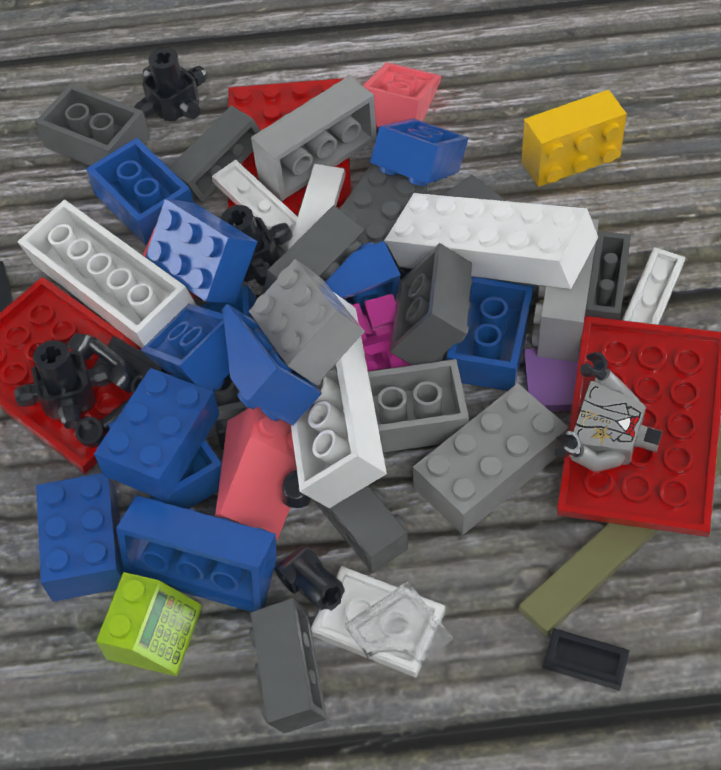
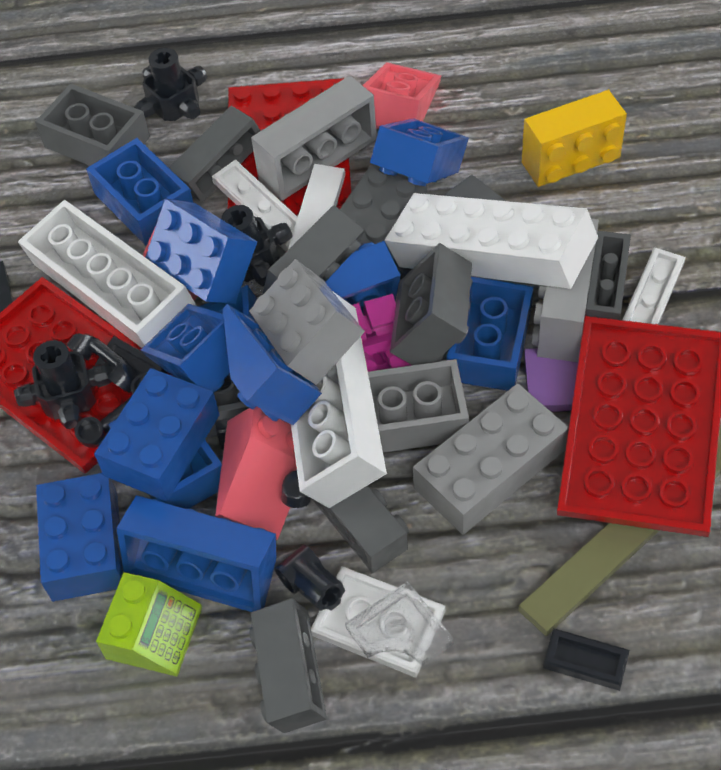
(607, 422): light grey torso -> none

